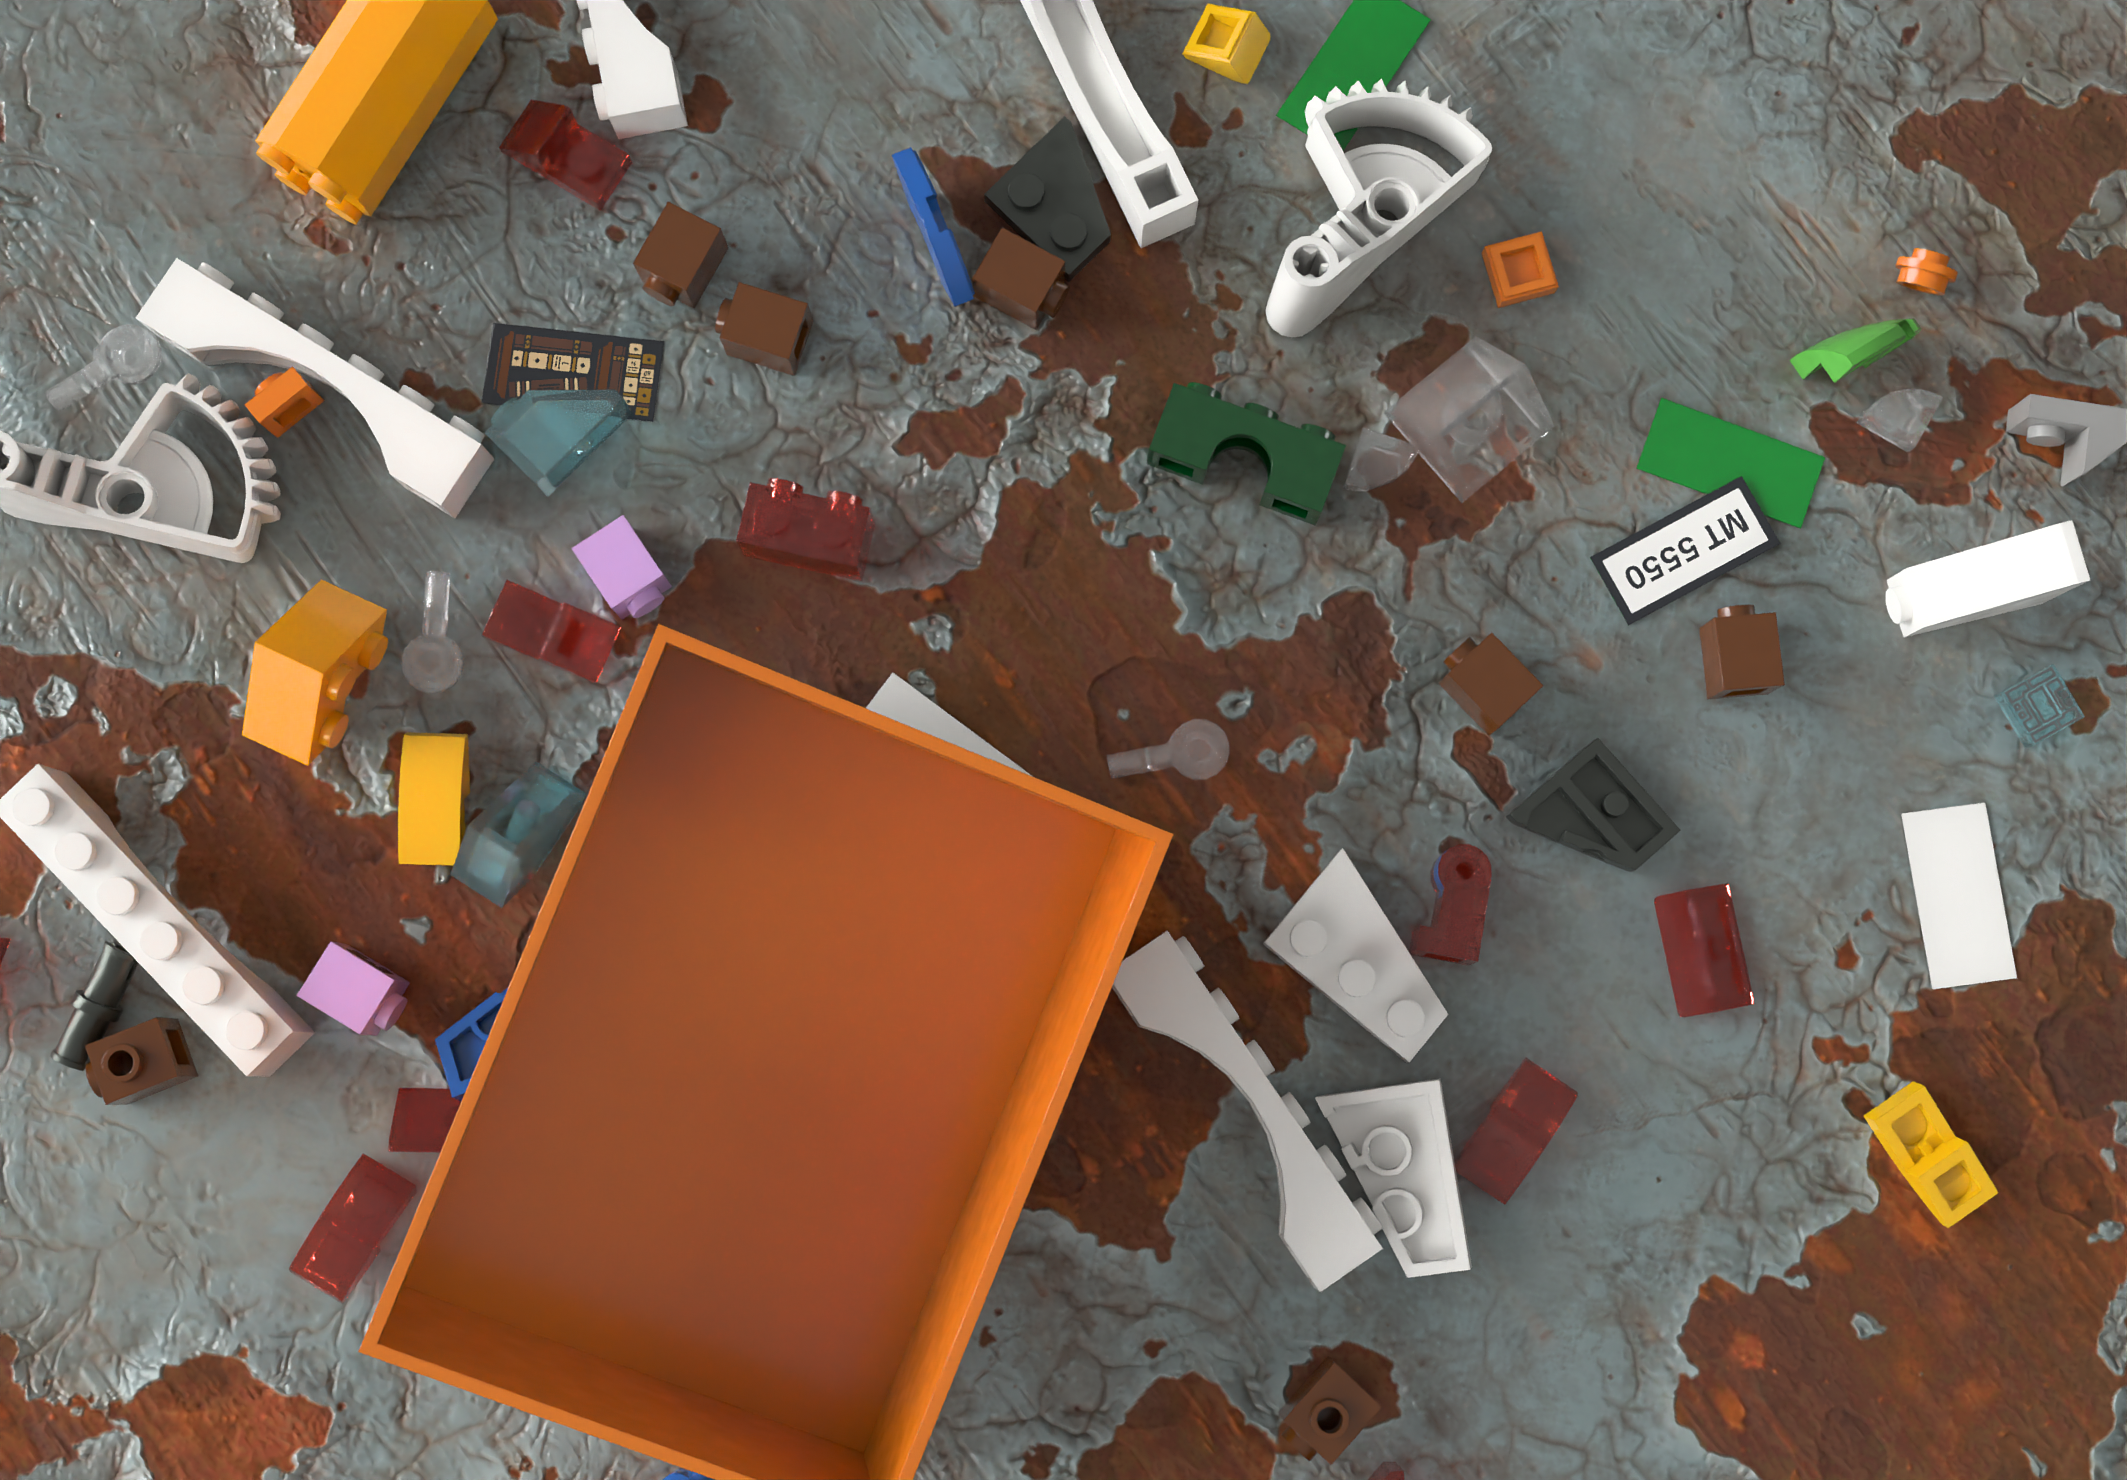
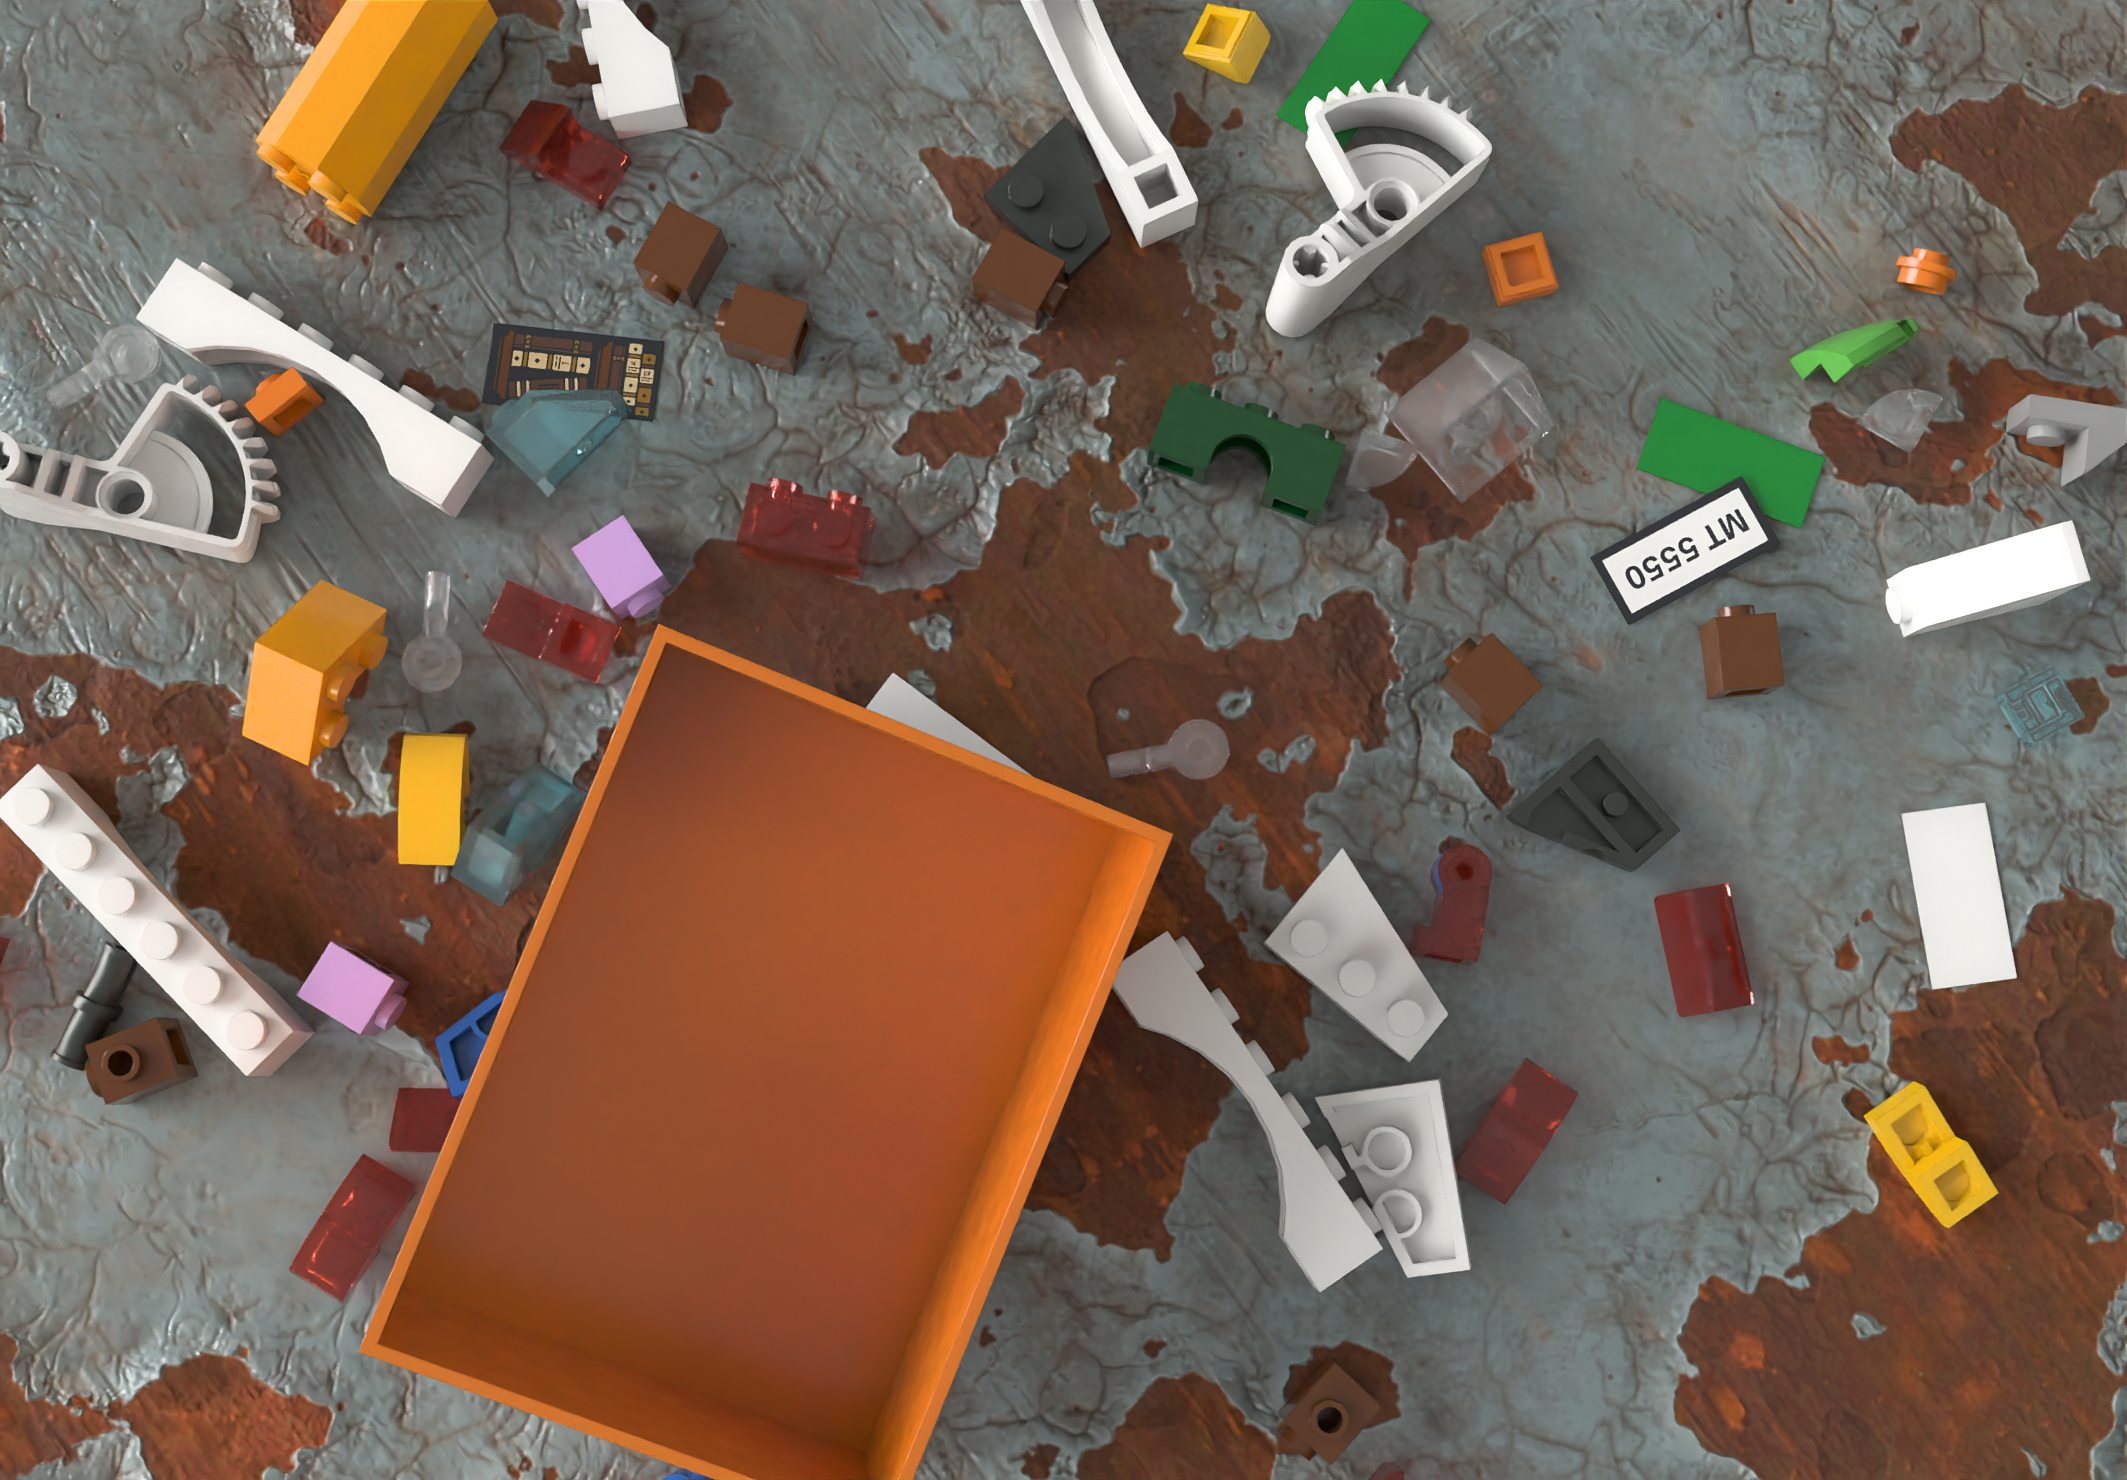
(938, 238): blue tile -> none

